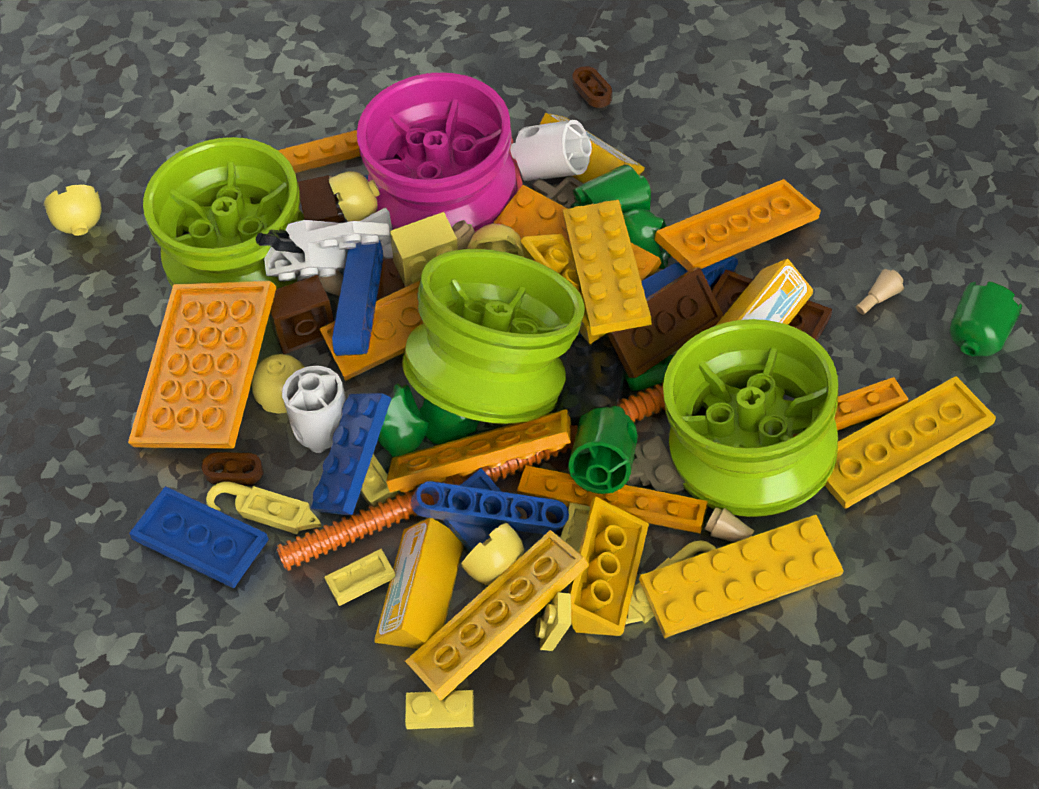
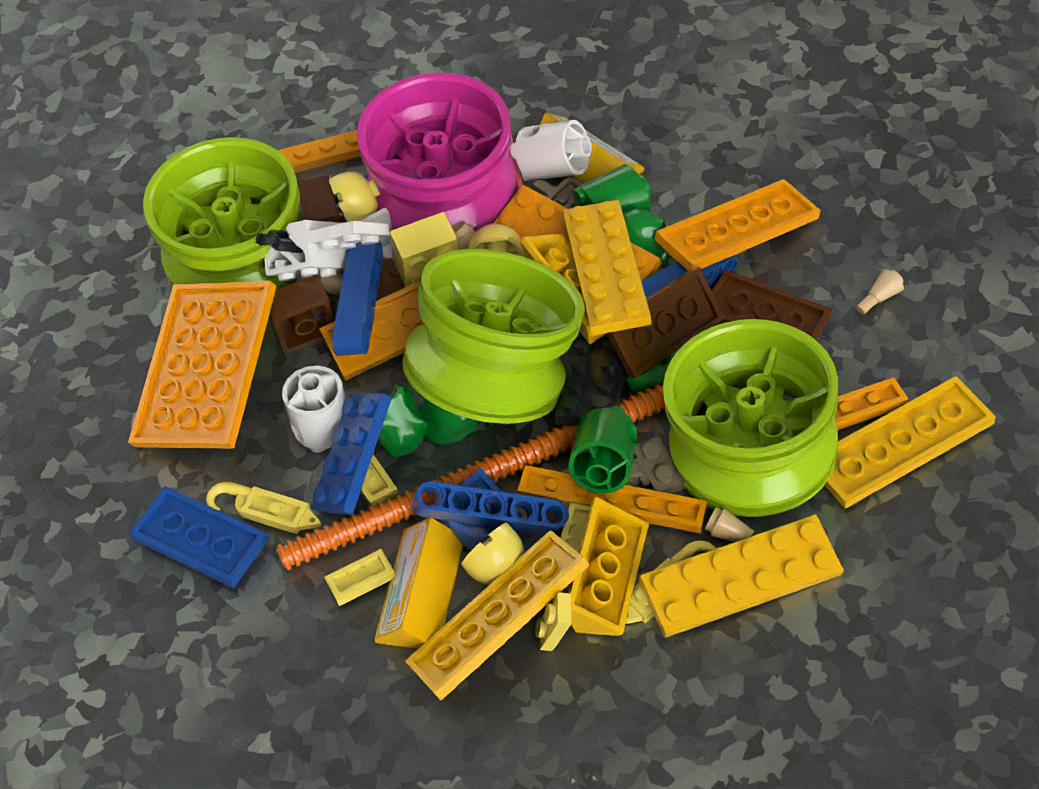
(74, 210): light yellow cylinder -> none
(234, 468): reddish brown plate -> none
(270, 378): light yellow cylinder -> none
(428, 711): light yellow plate -> none
(478, 451): light orange plate -> none
(592, 87): reddish brown plate -> none
(772, 295): yellow slope -> none
(984, 319): green cylinder -> none

